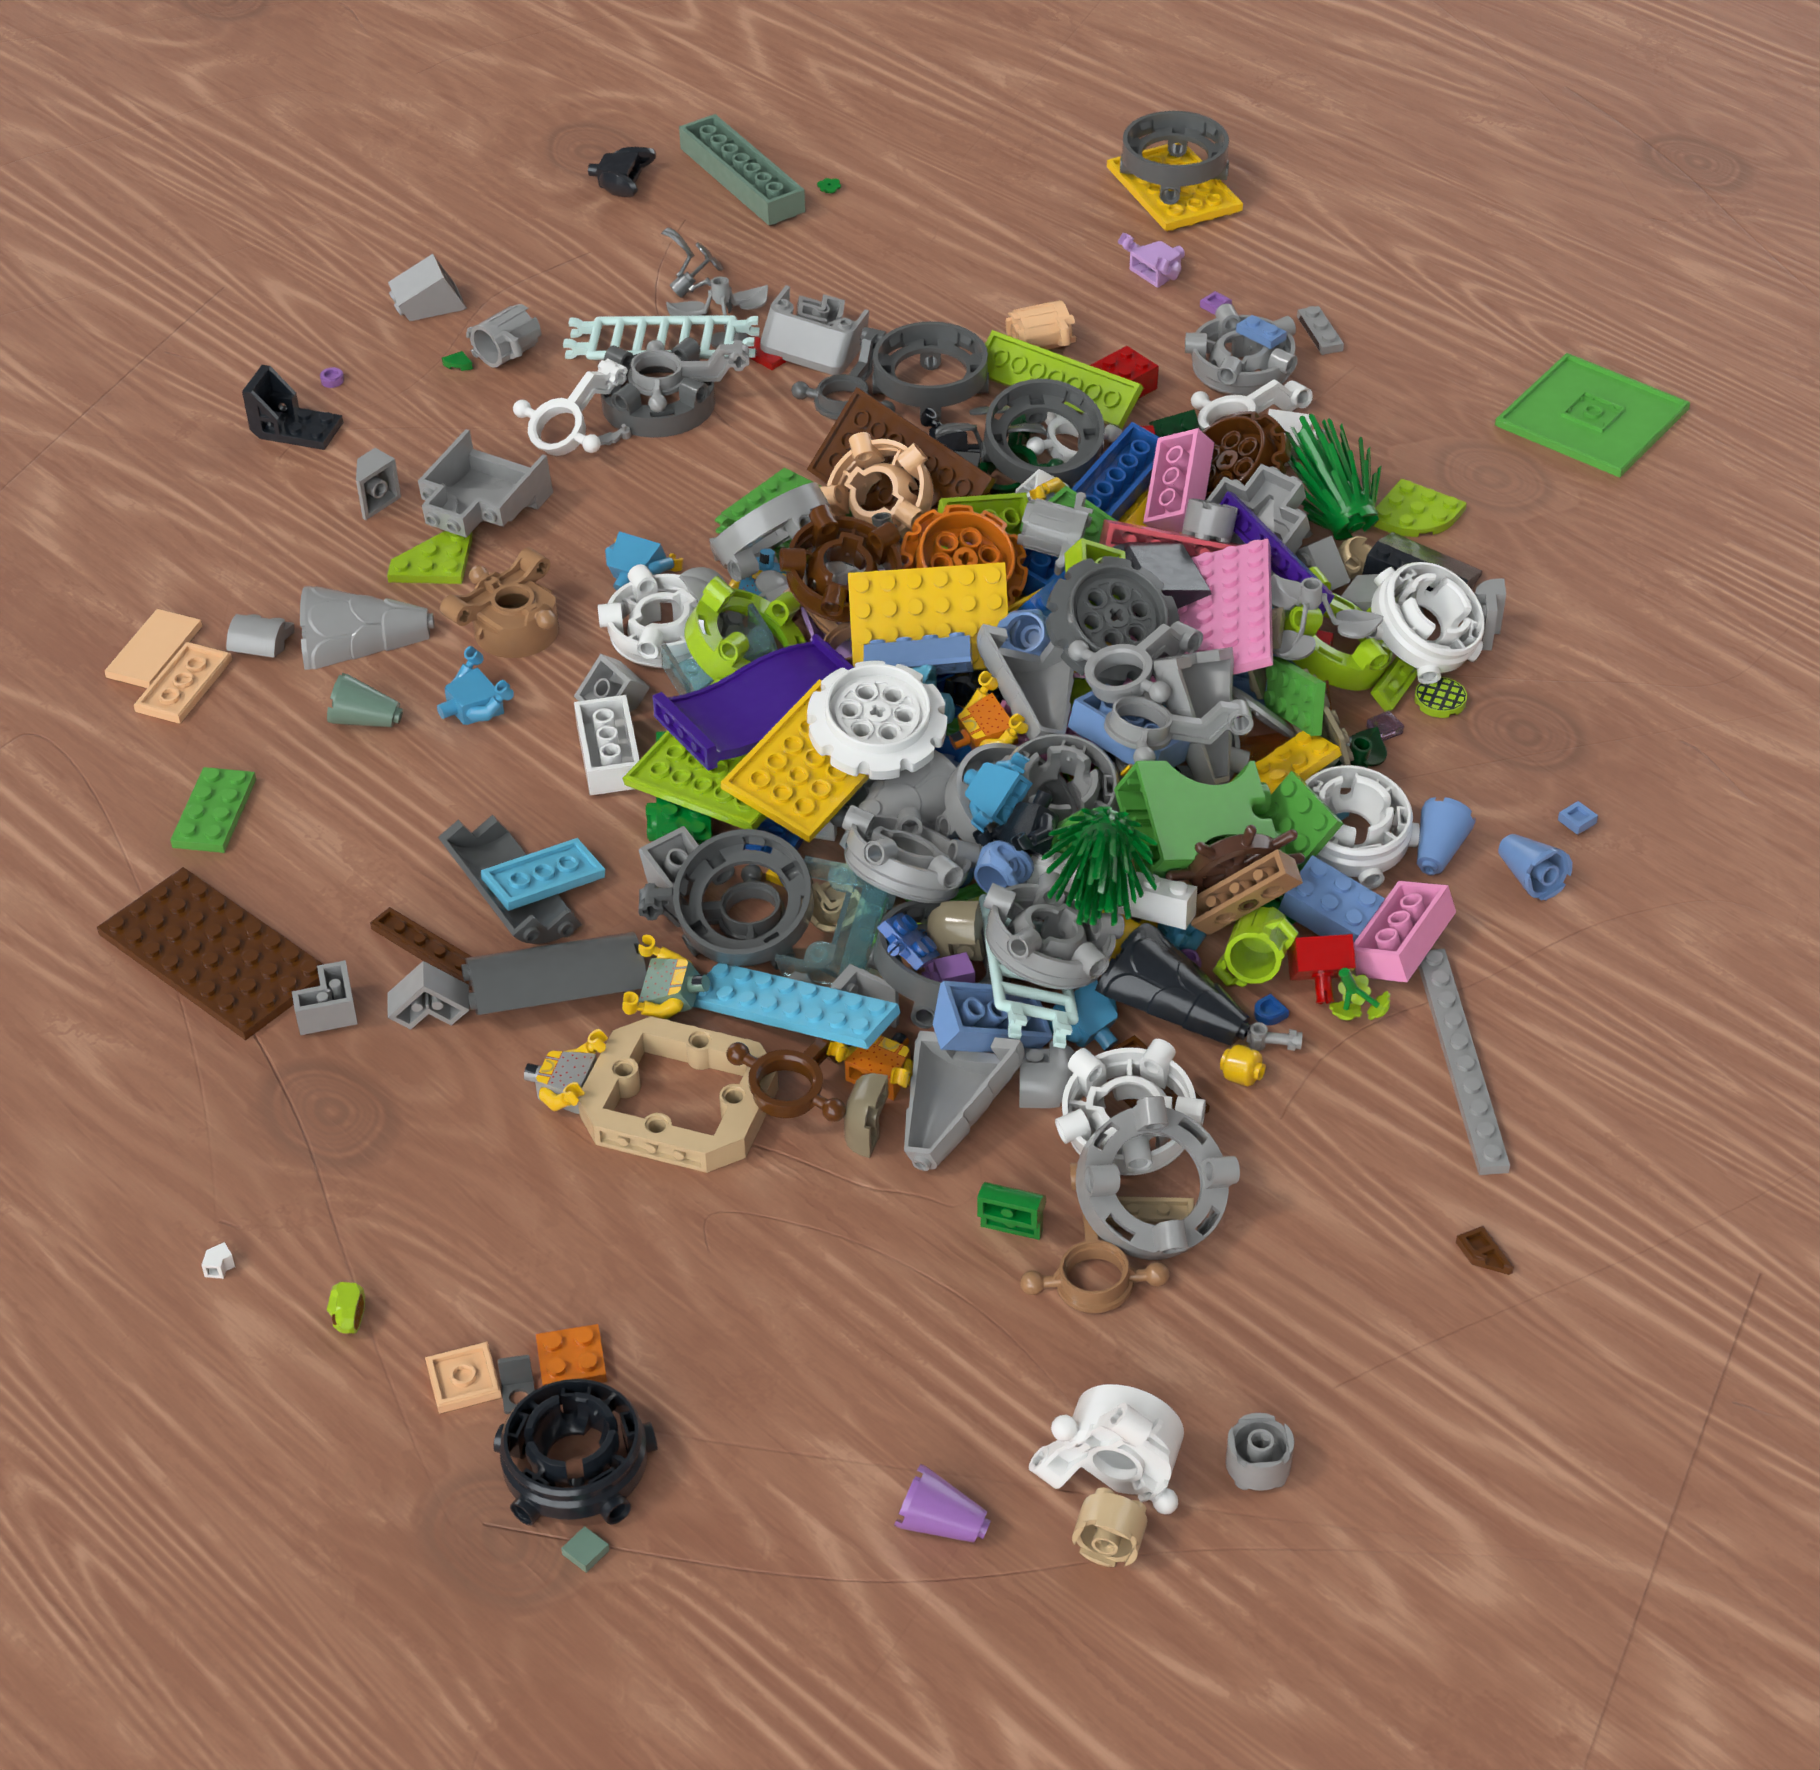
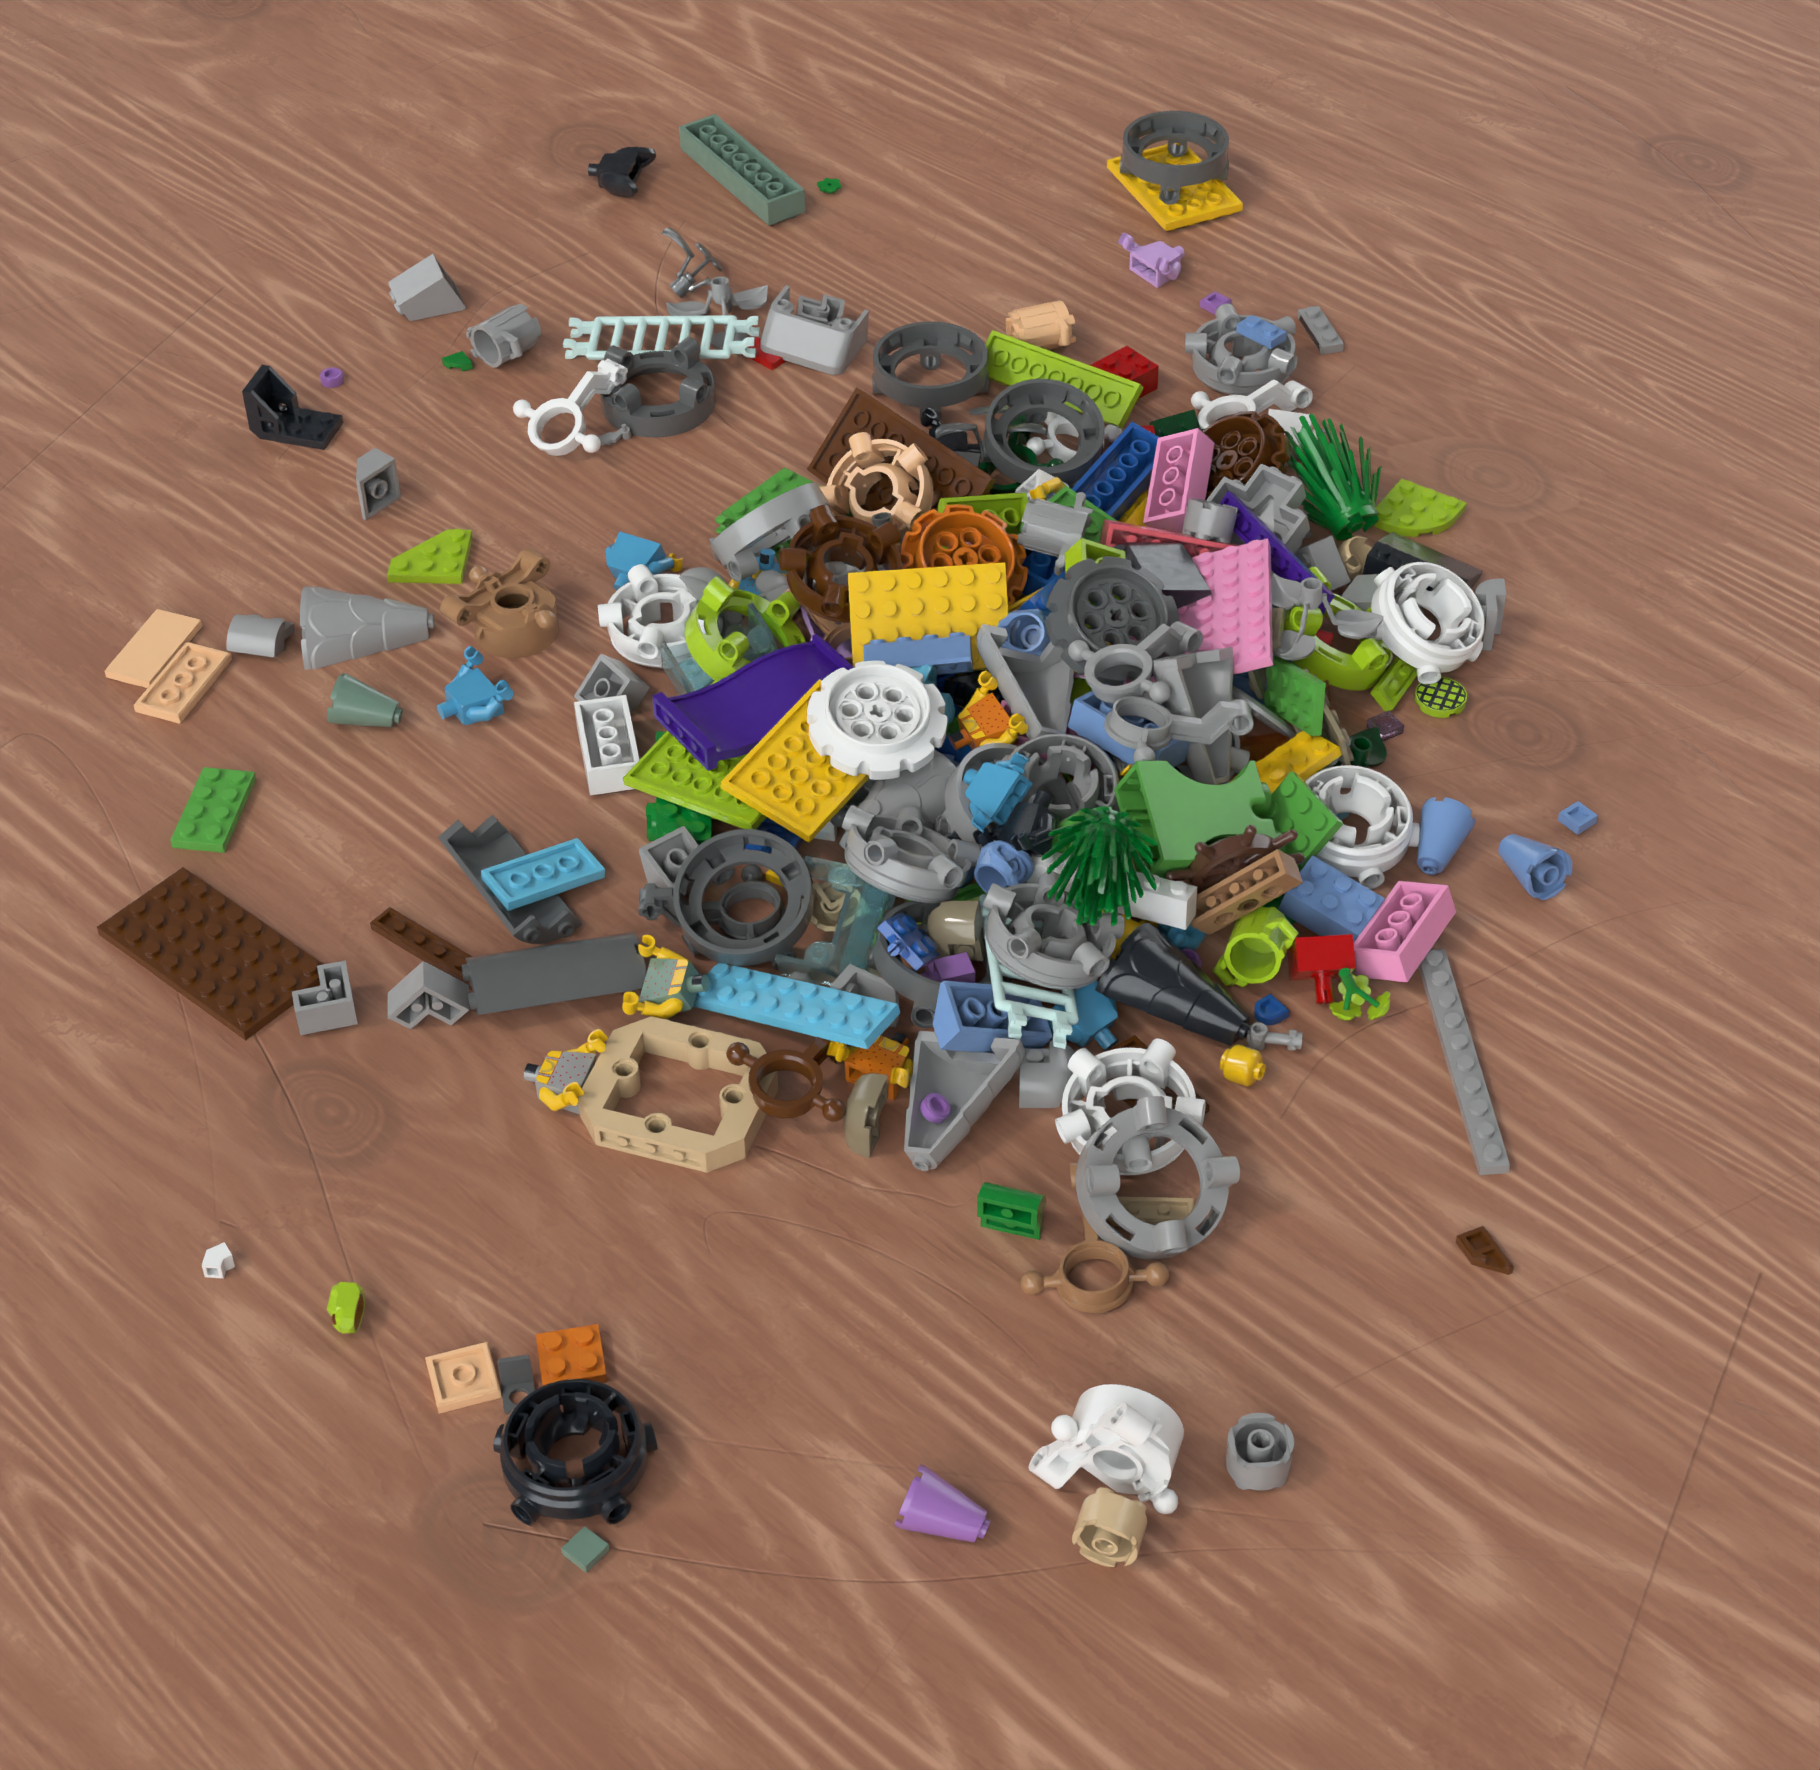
(477, 487): light grey panel -> none
(702, 371): light grey piece -> none
(844, 382): dark grey piece -> none
(935, 1108): none -> medium lavender tile
(1593, 414): bright green tile -> none

